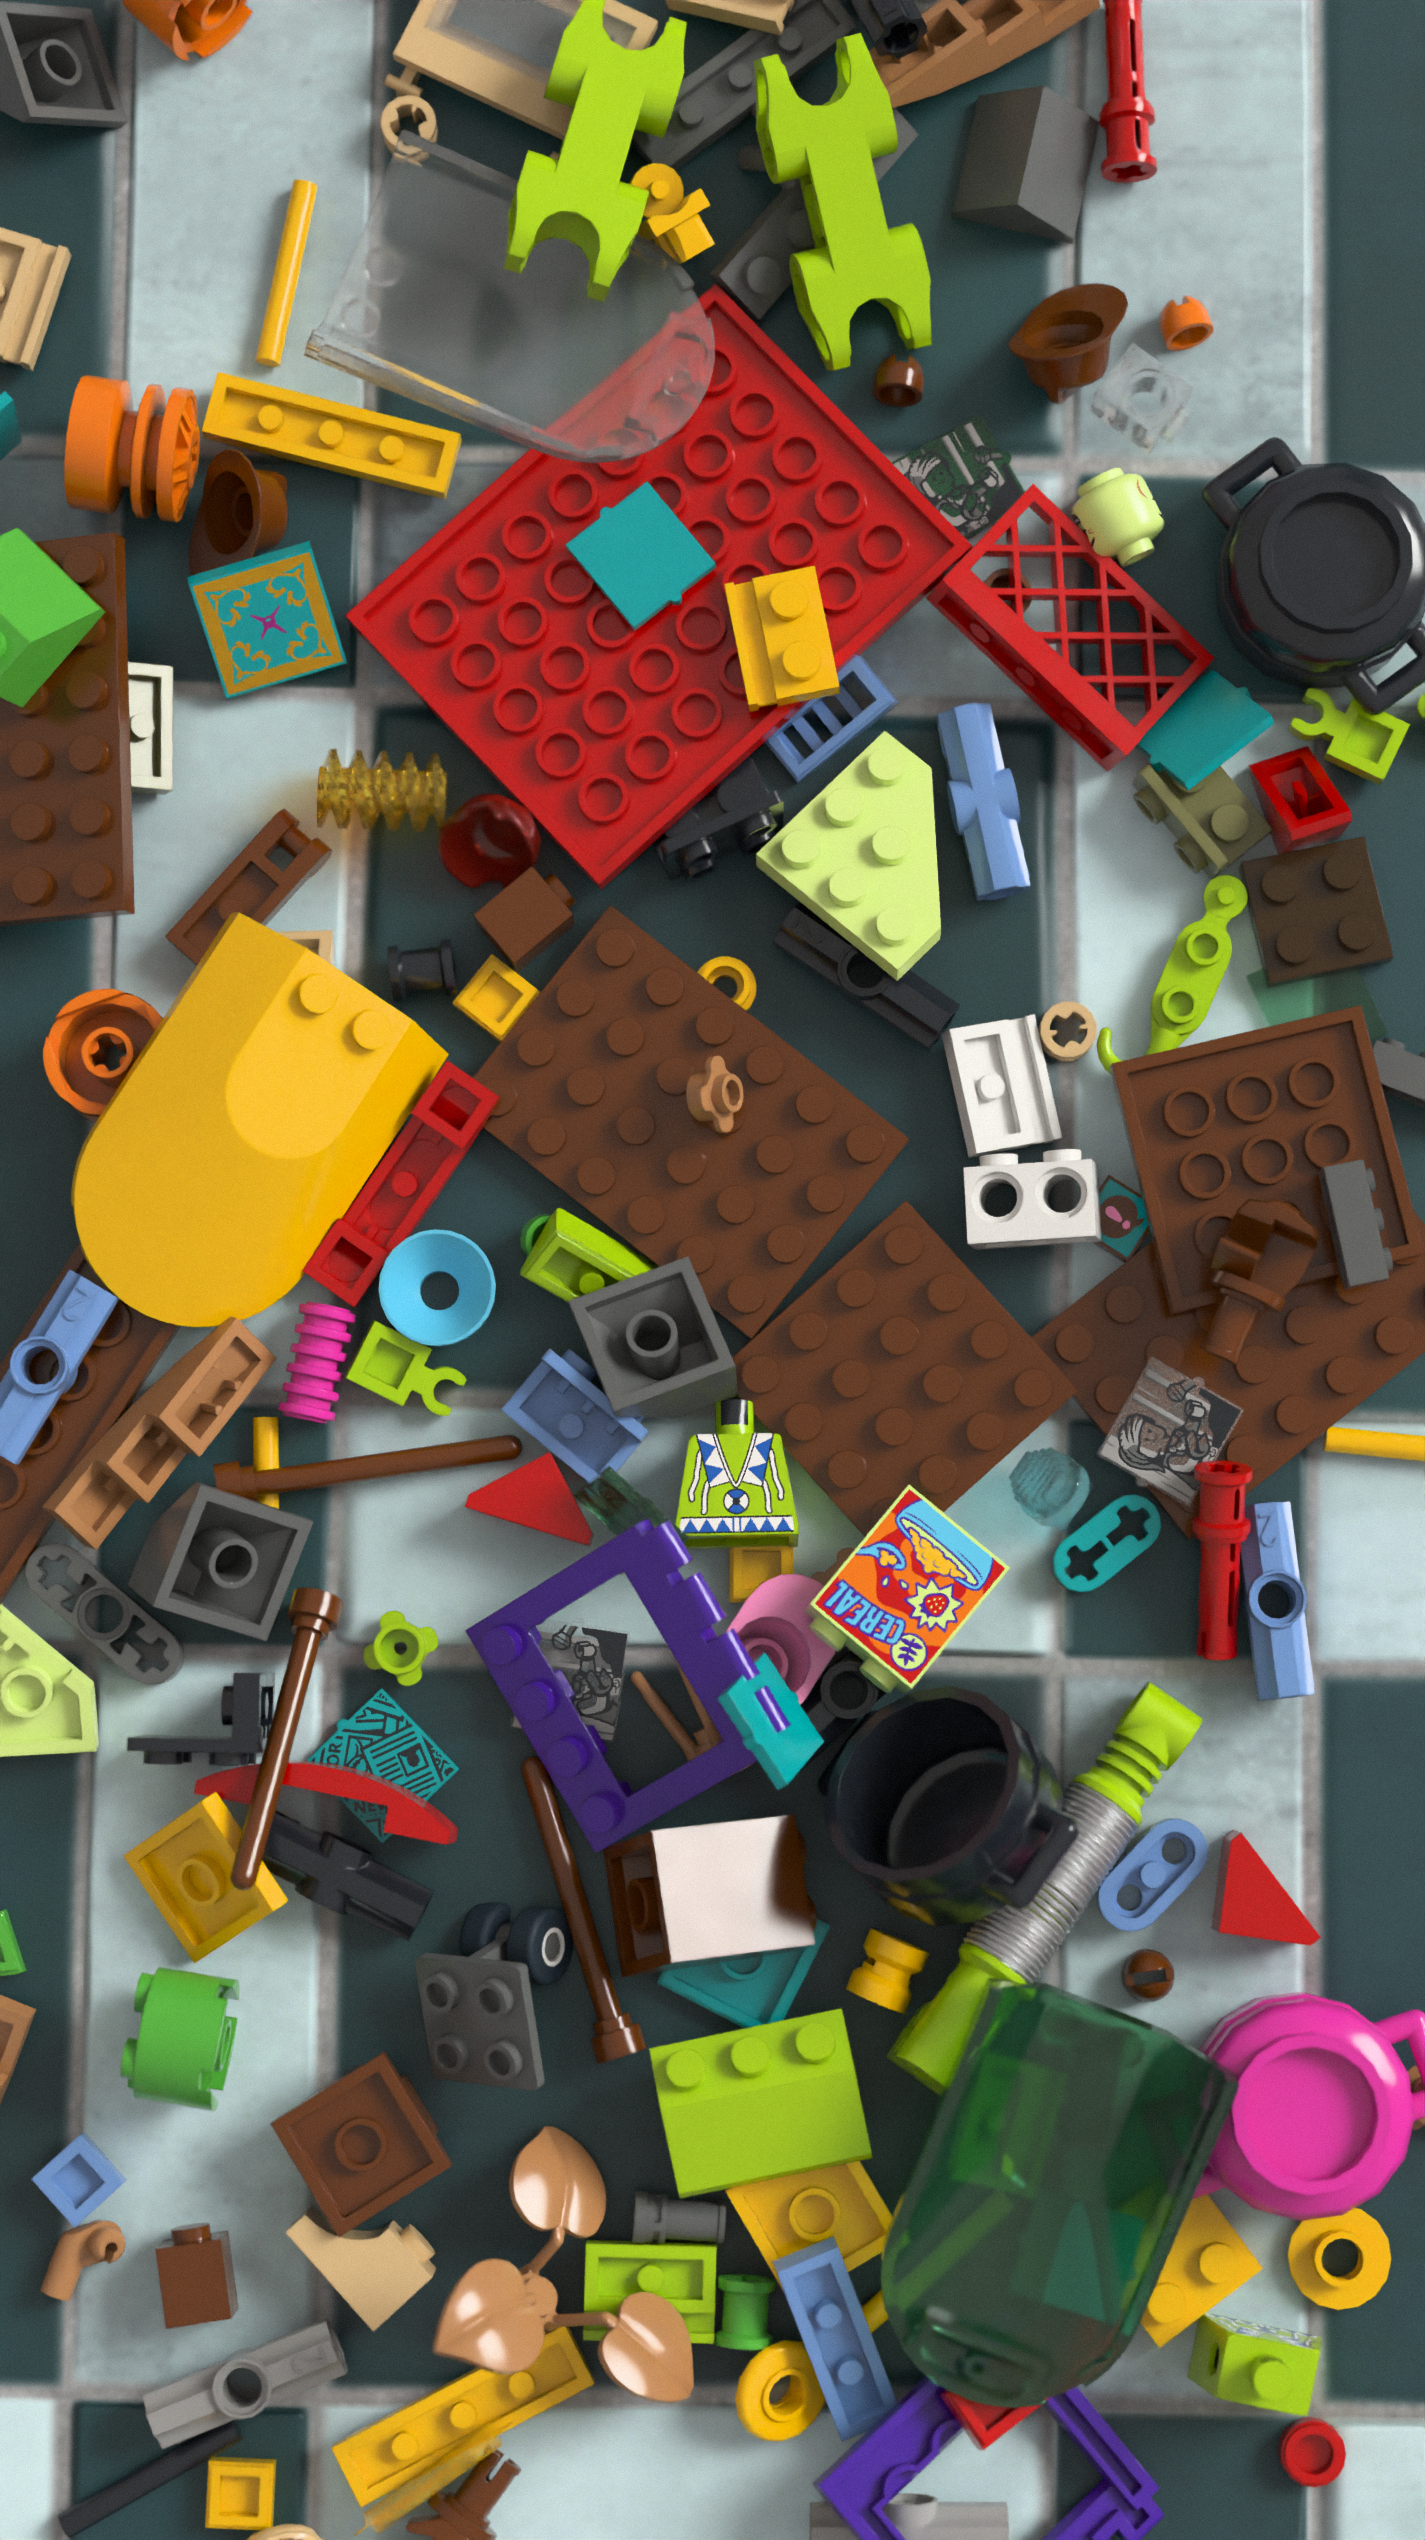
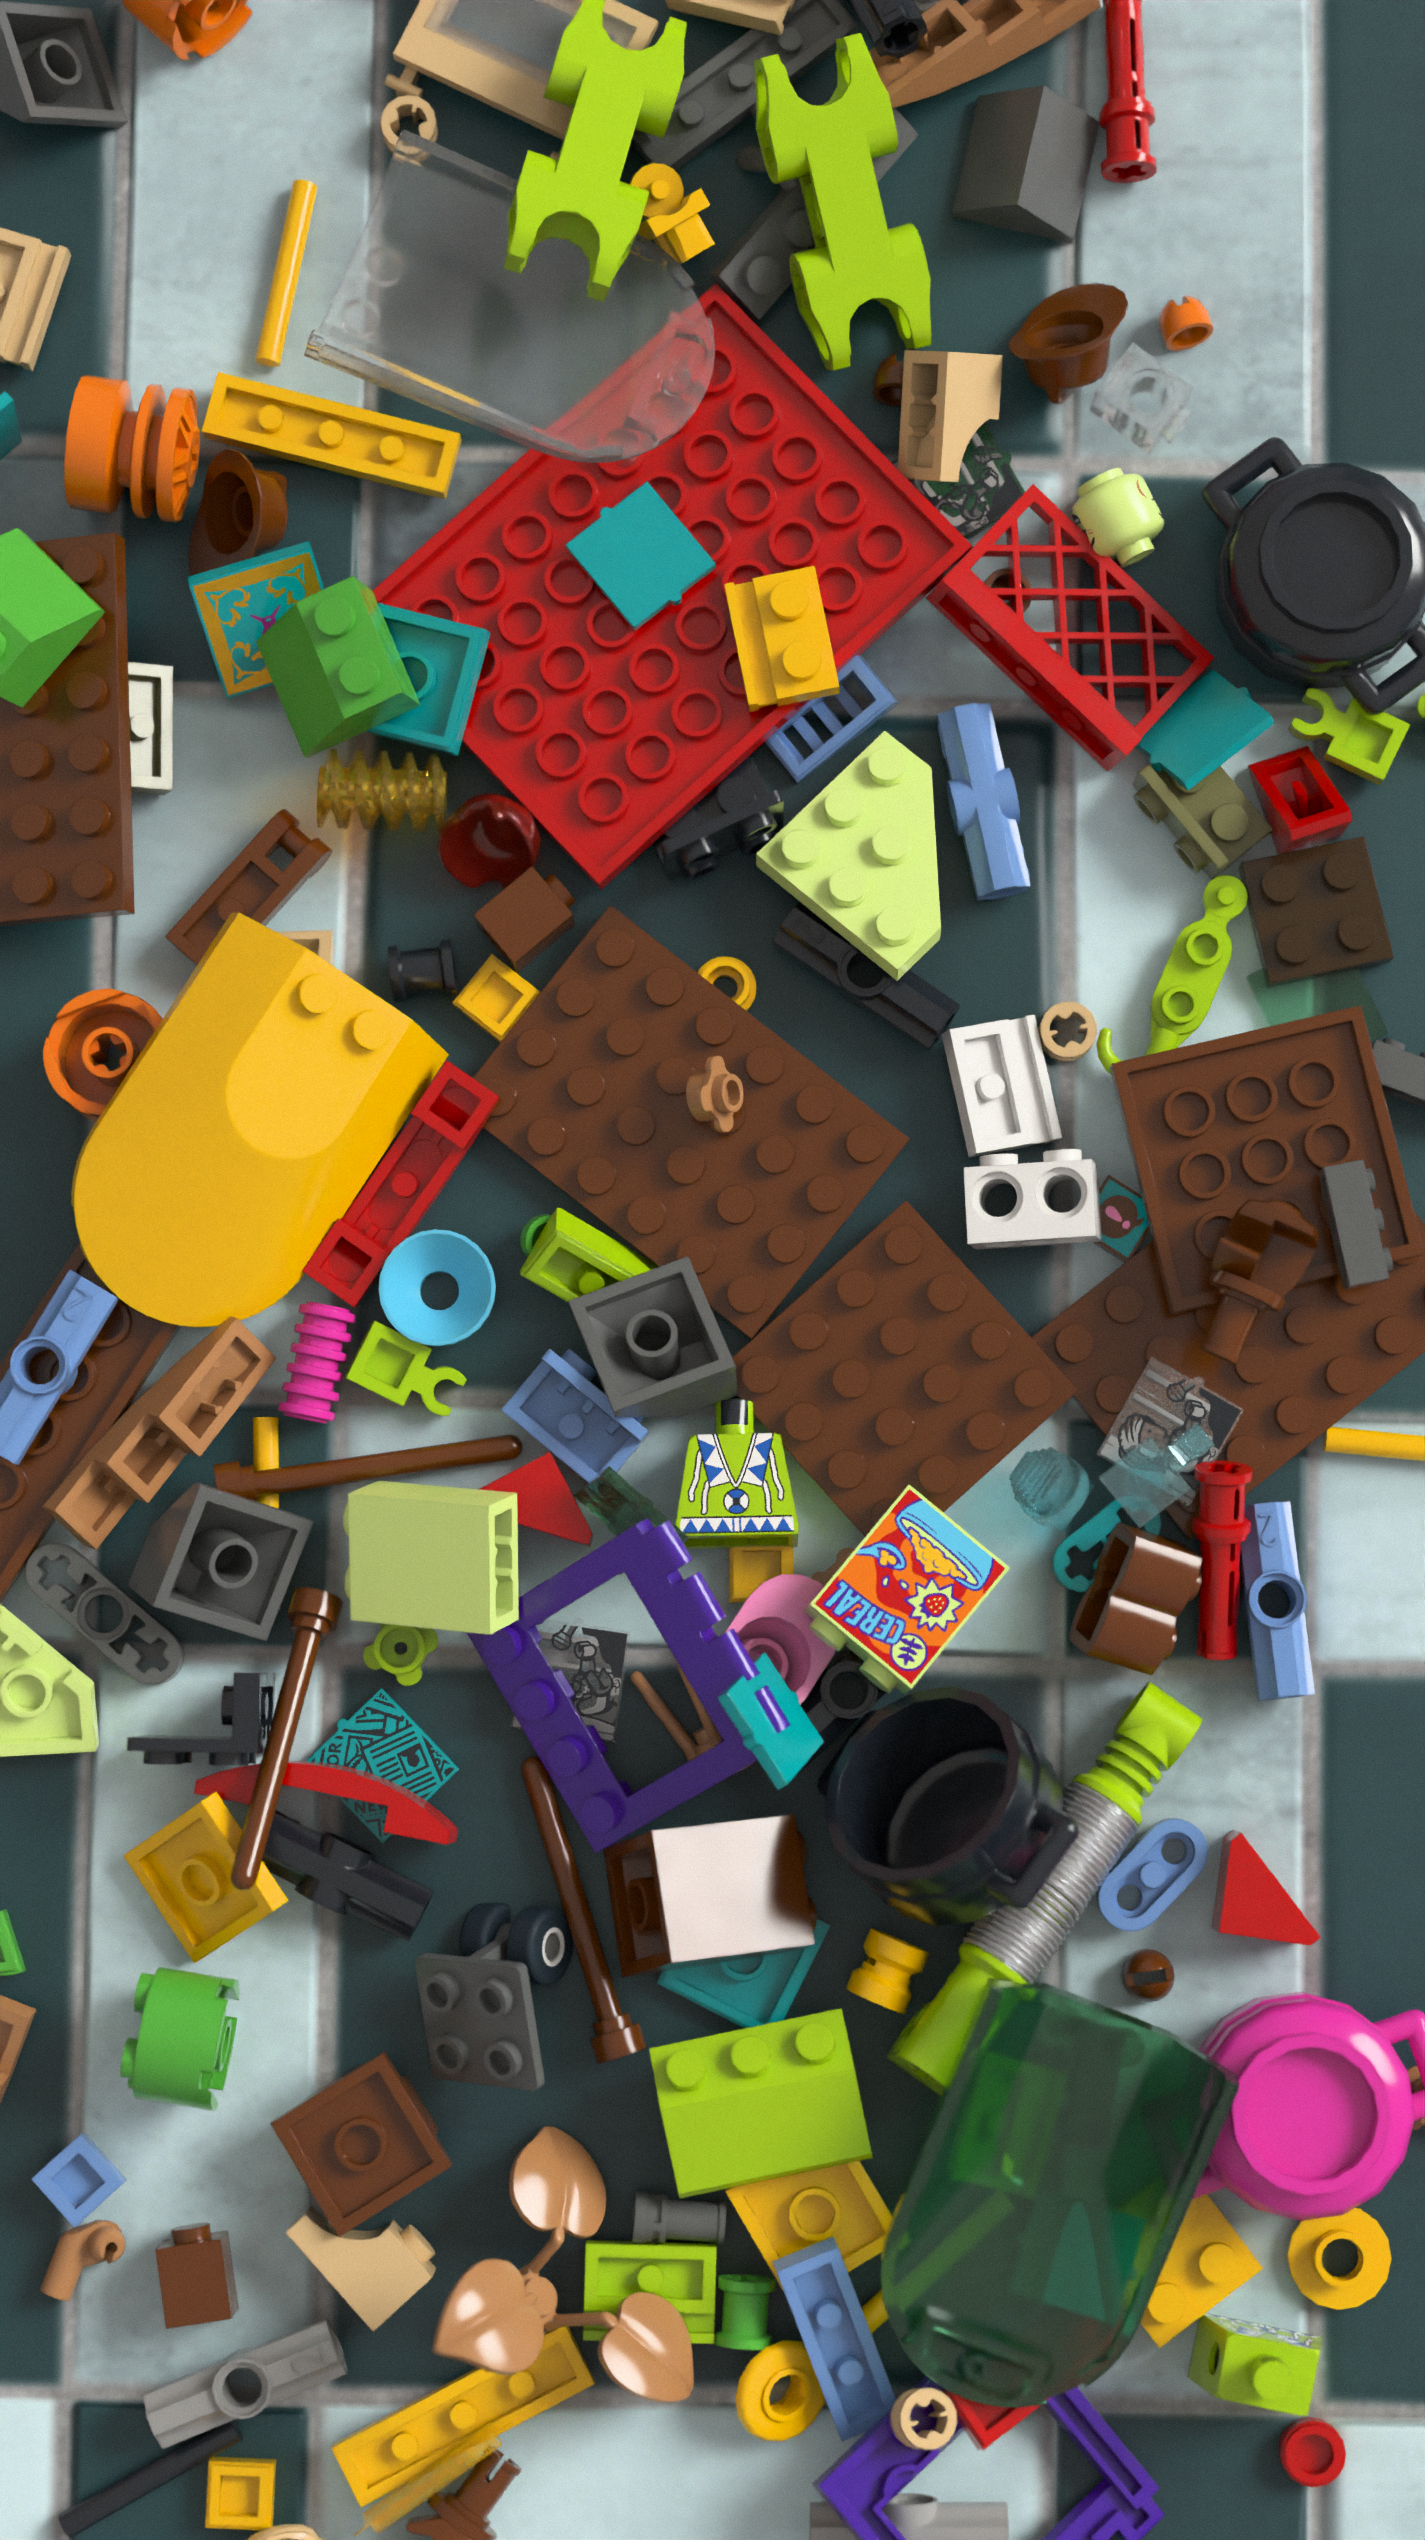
(336, 666): none -> bright green slope
(432, 1557): none -> yellowish green brick
(444, 670): none -> teal tile
(924, 2439): none -> tan bush
(942, 408): none -> tan arch
(1136, 1599): none -> reddish brown brick
(1149, 1478): none -> clear light blue plate

